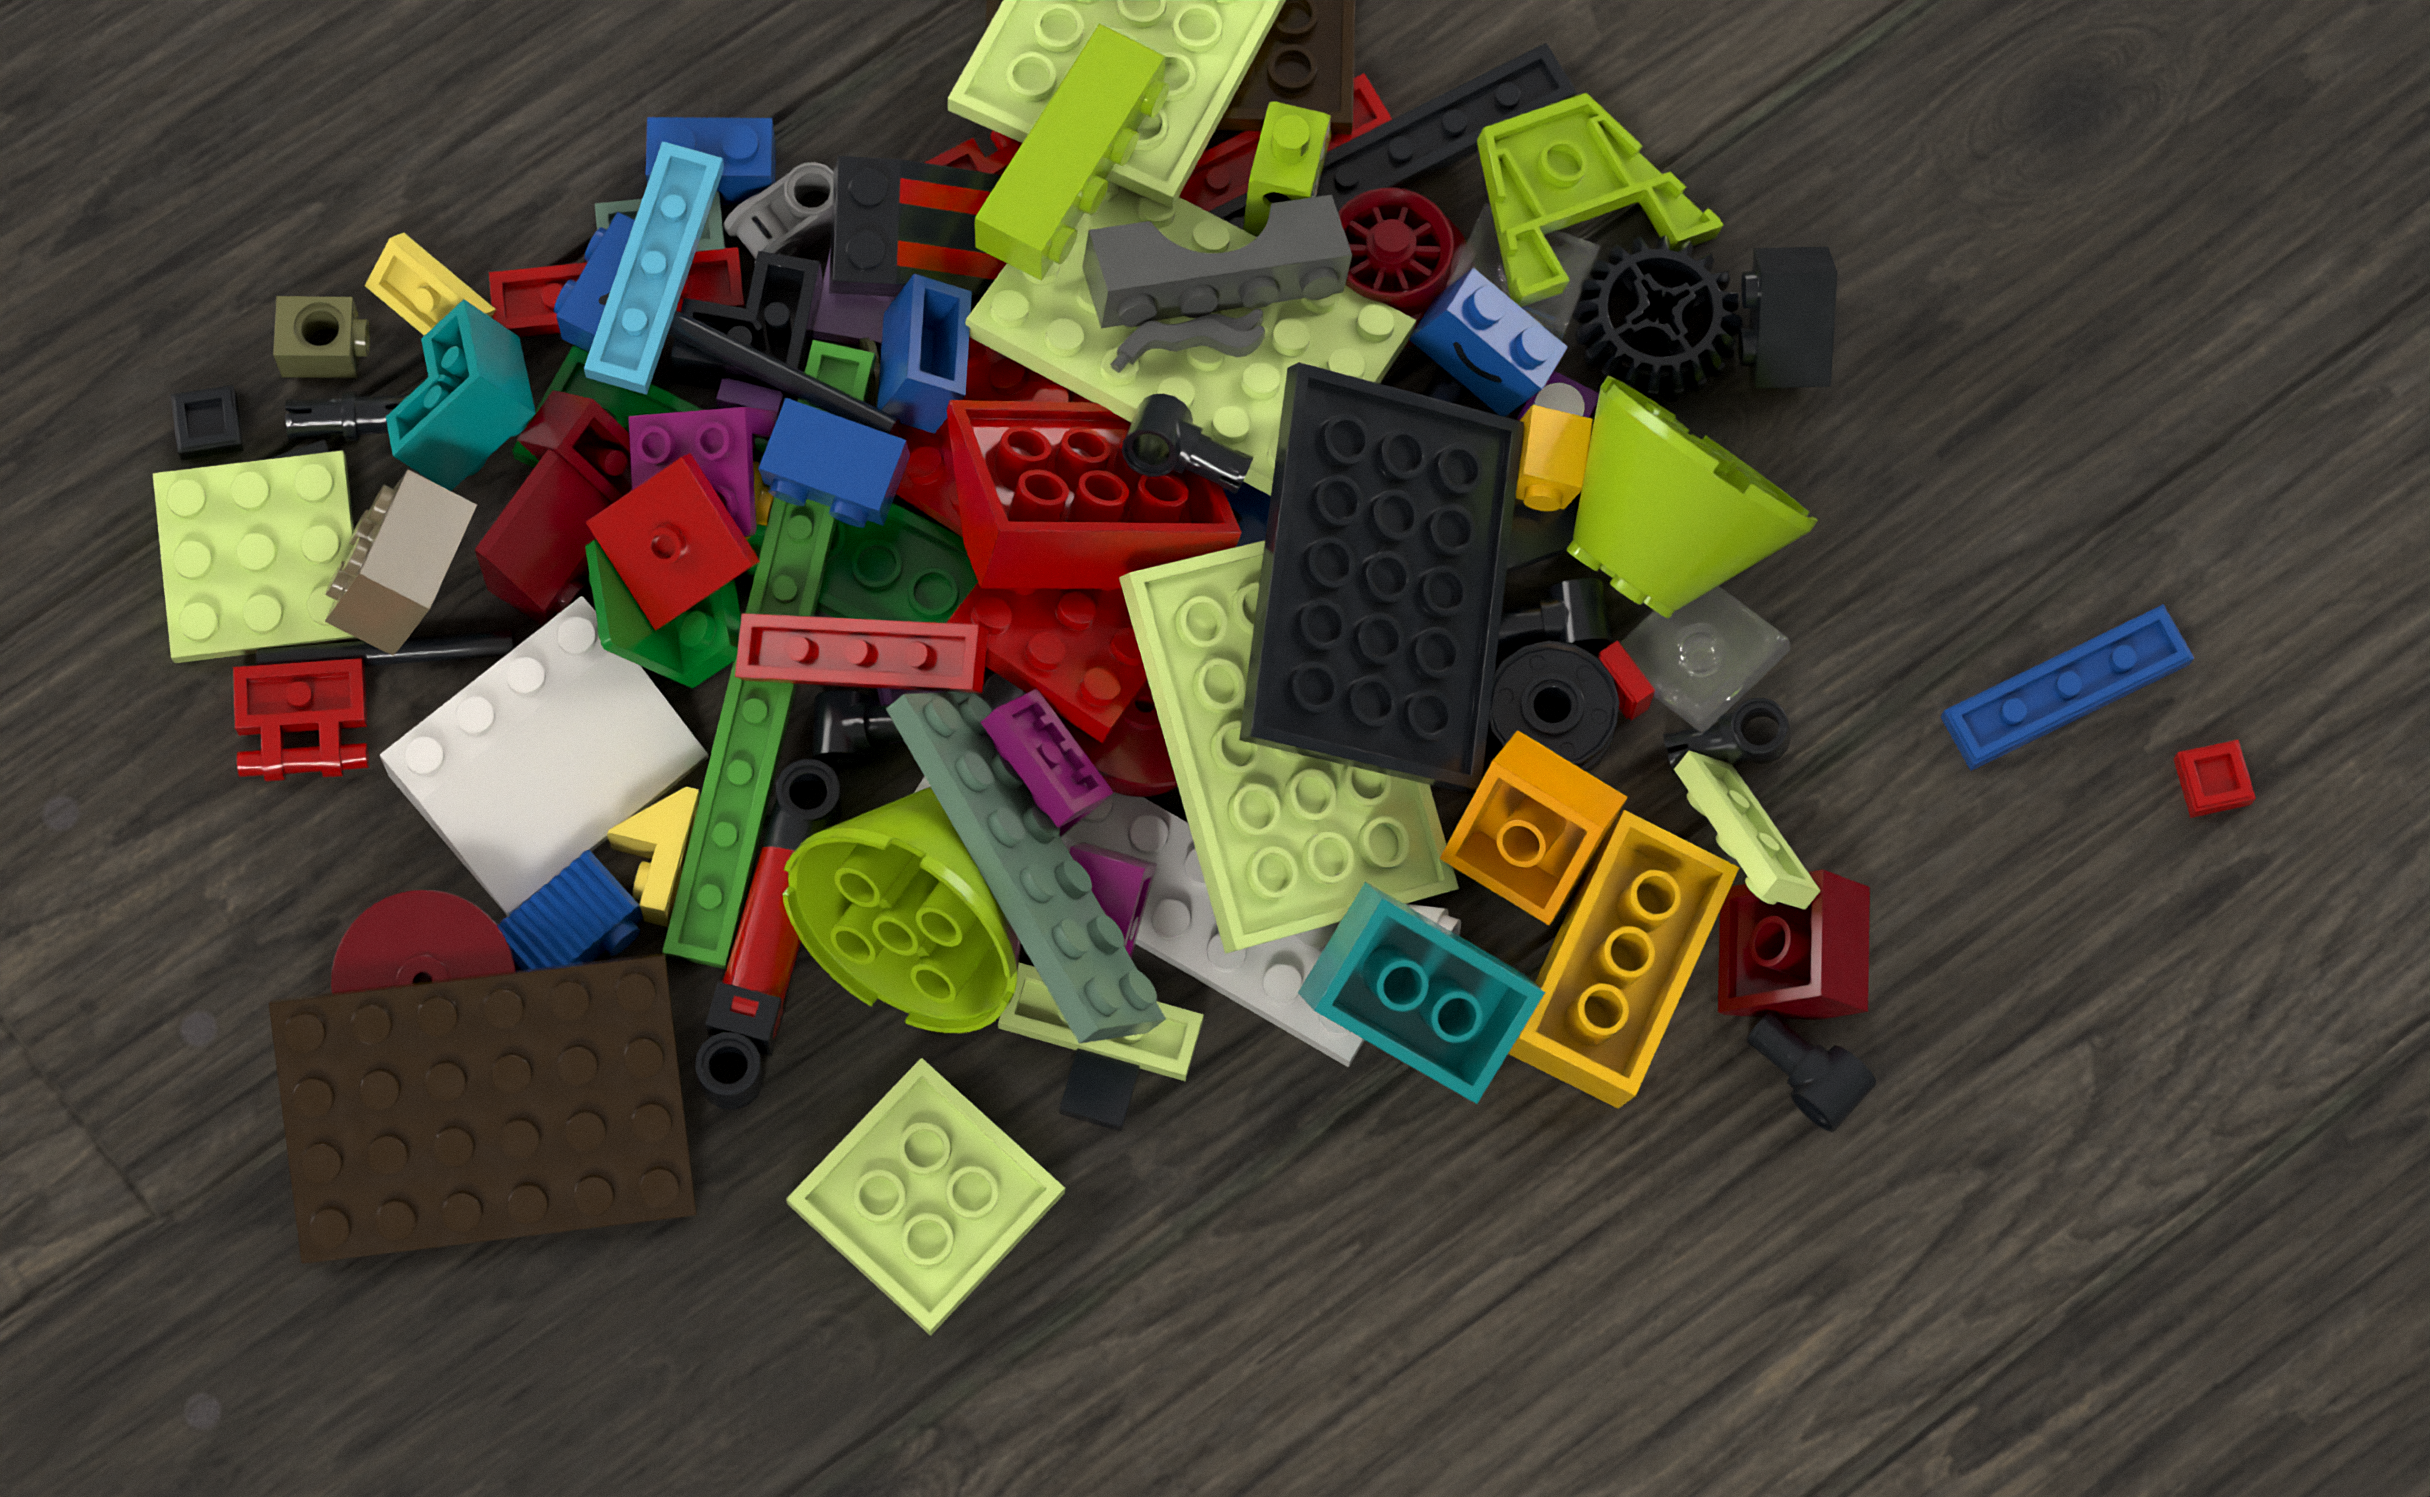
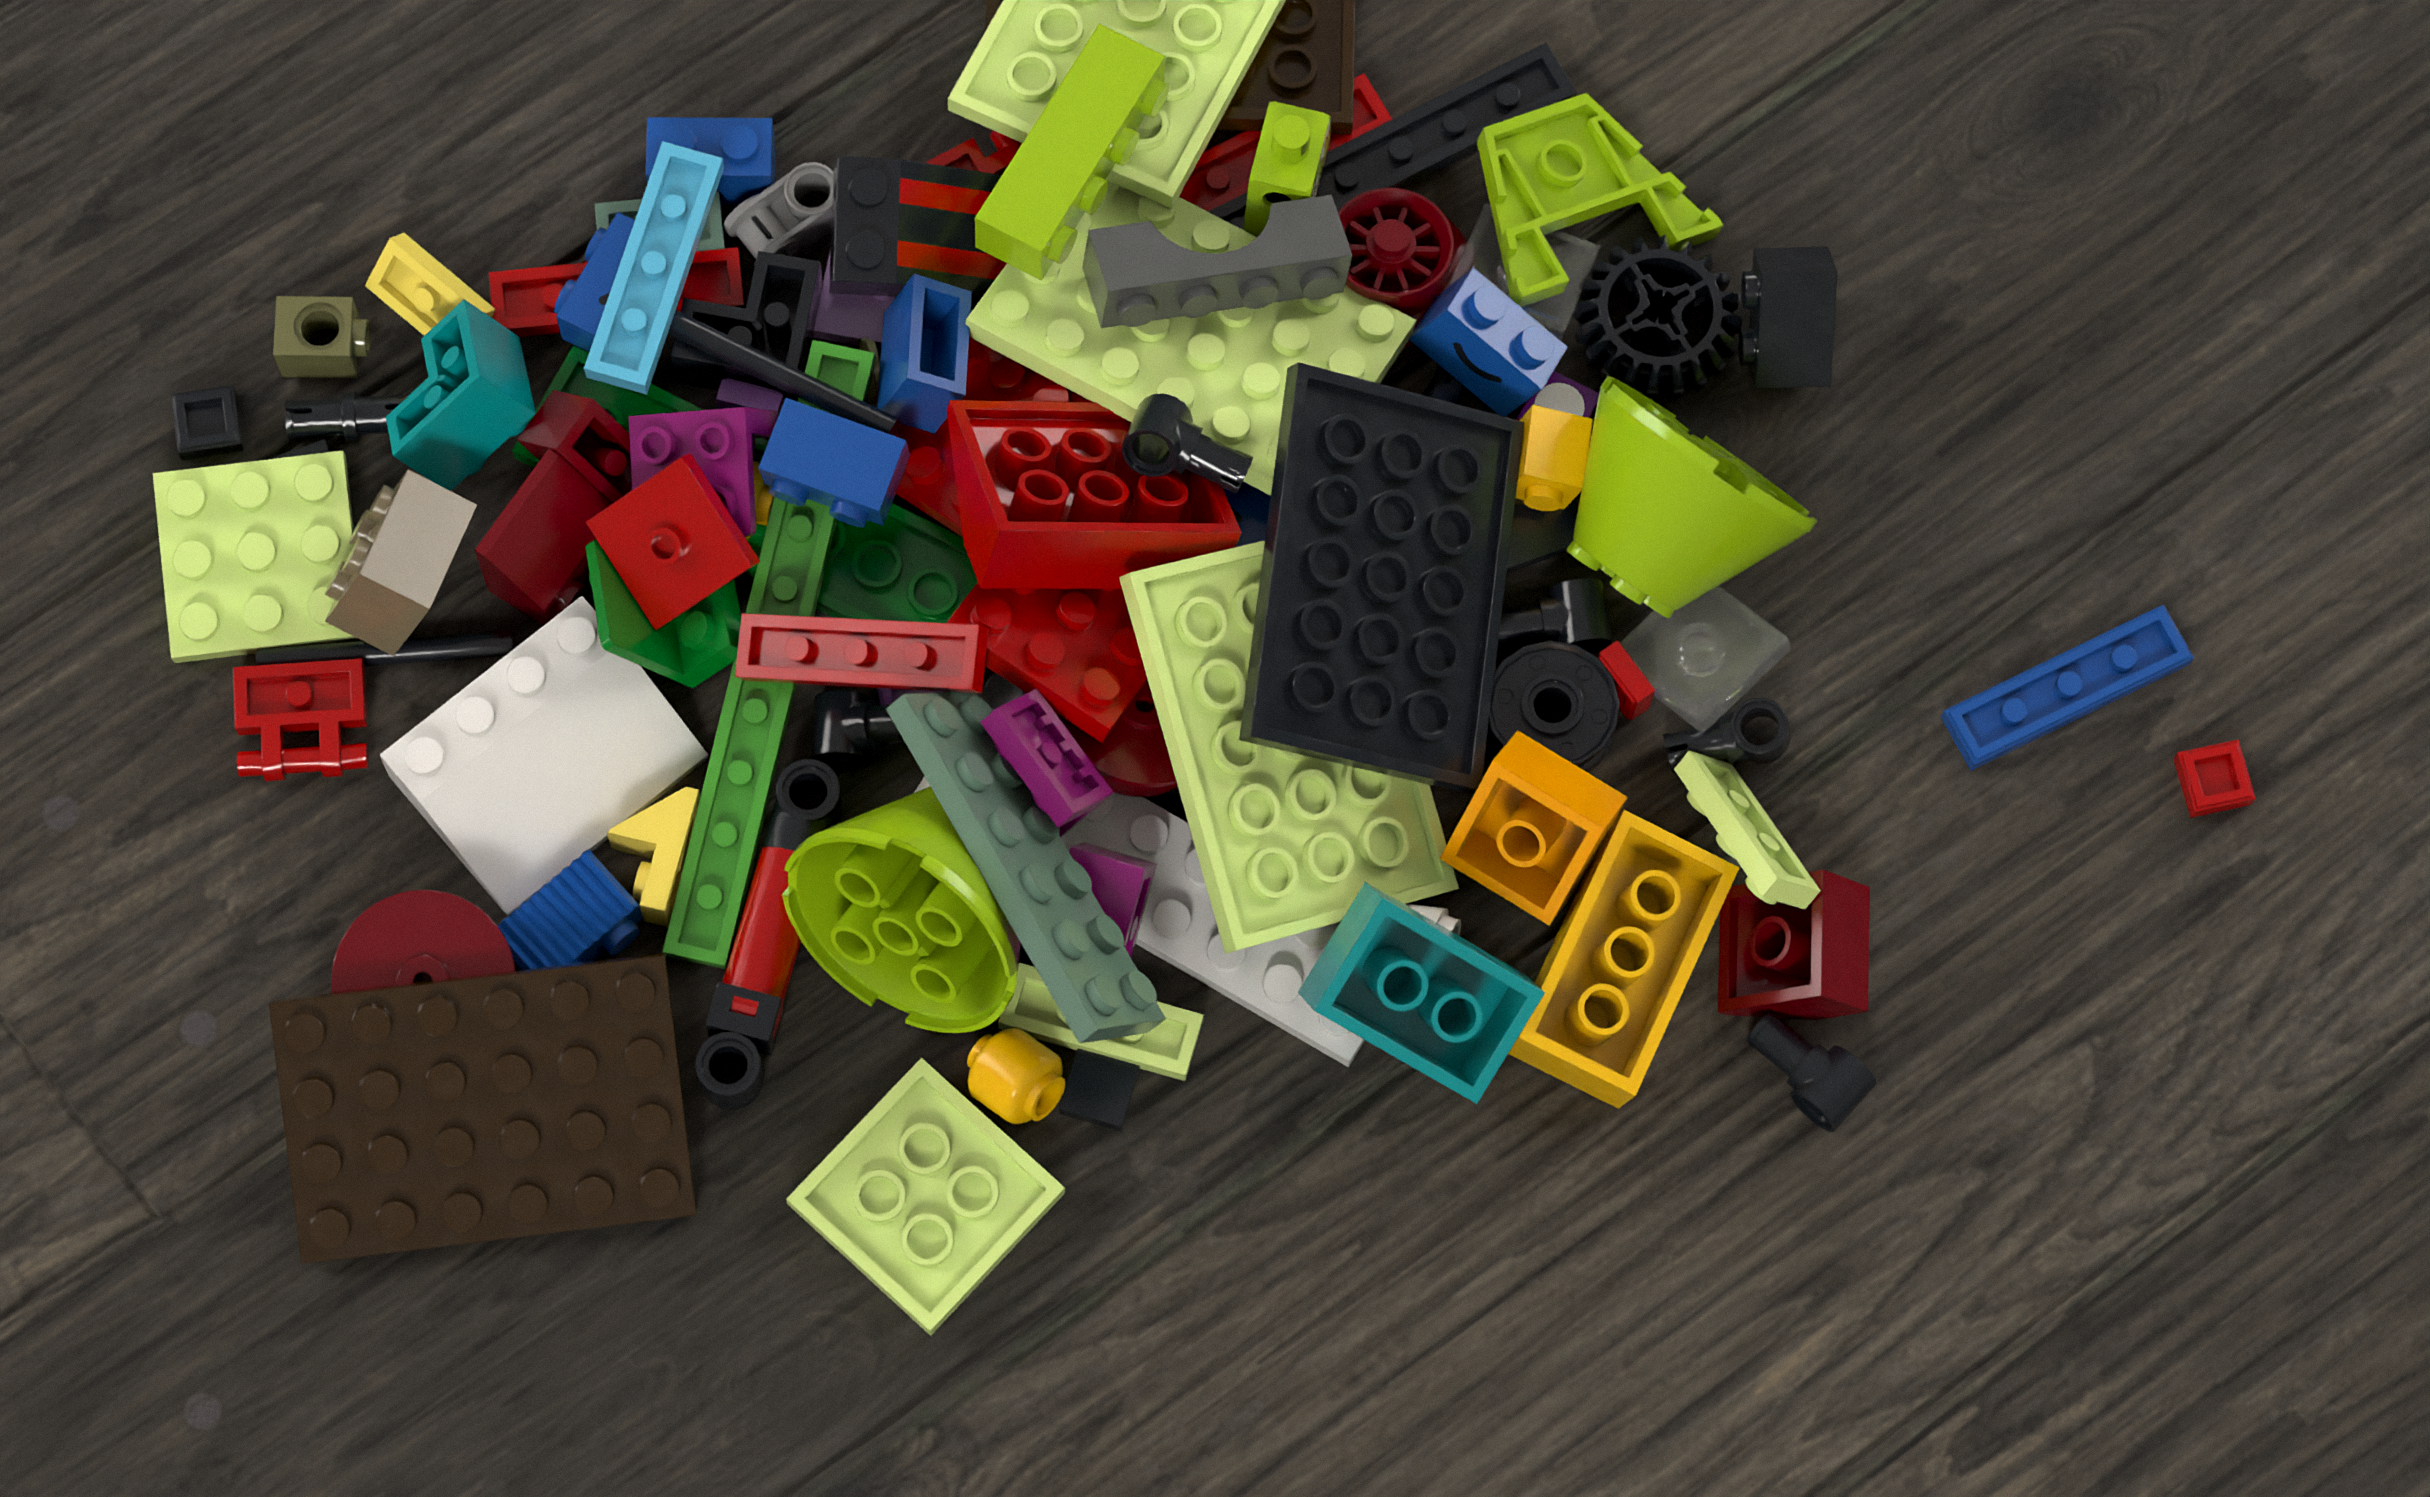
(1015, 1076): none -> yellow head
(1223, 333): dark grey hair -> none

